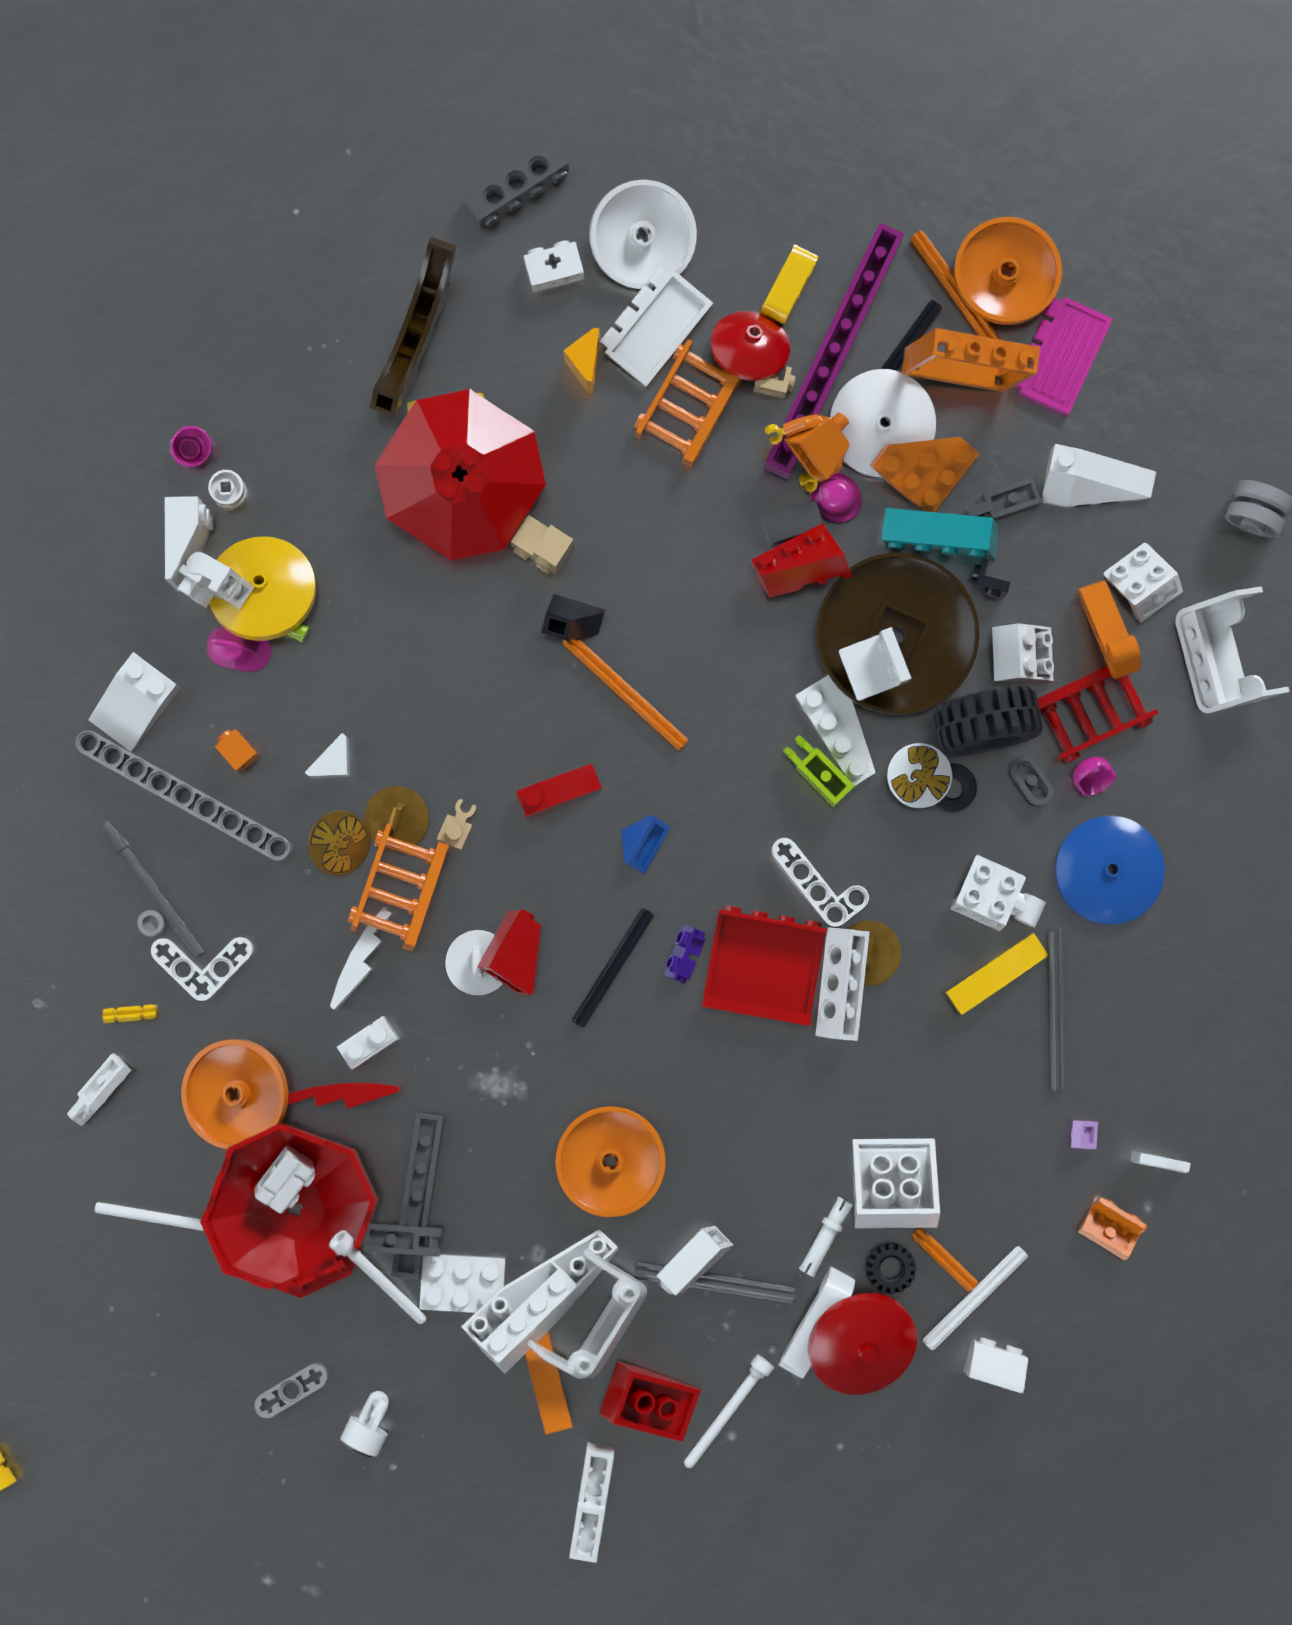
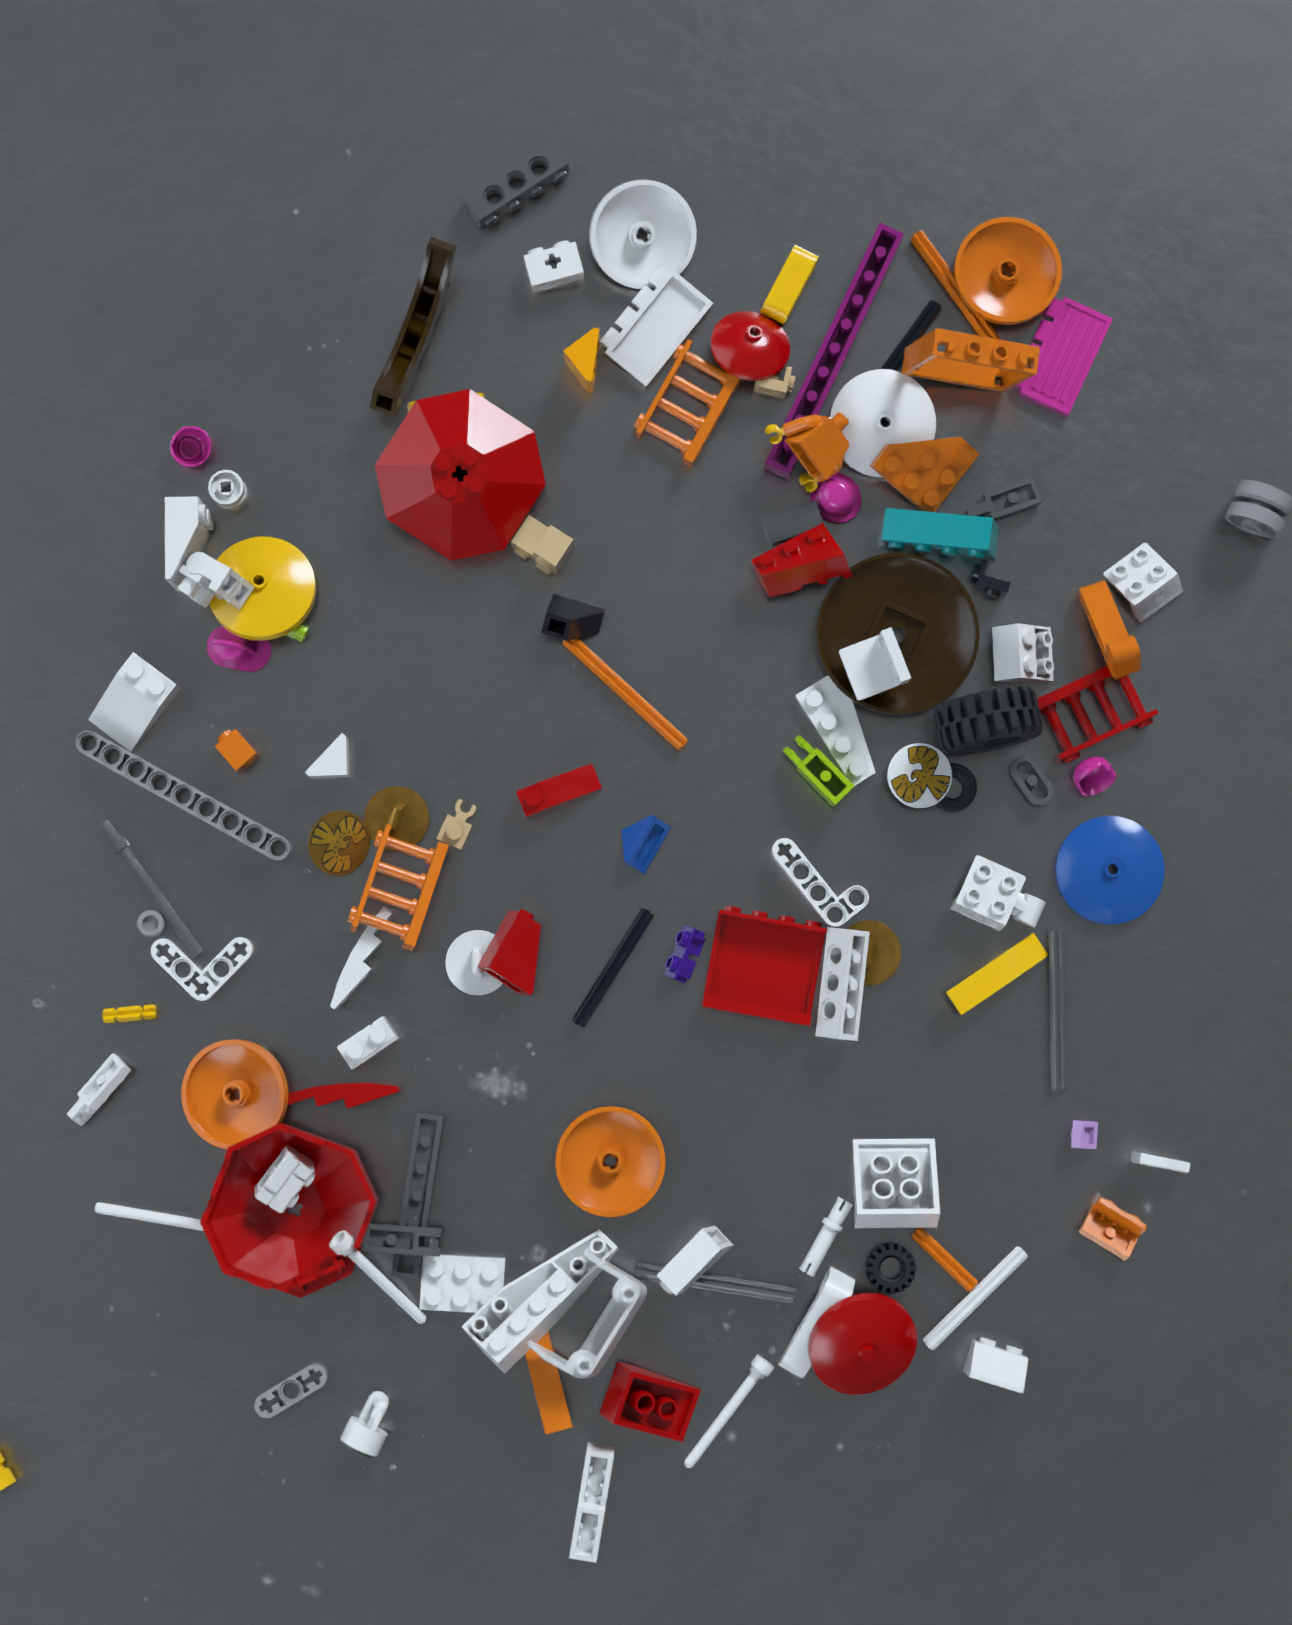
(1089, 478): white wedge -> none
(1213, 654): white windscreen -> none

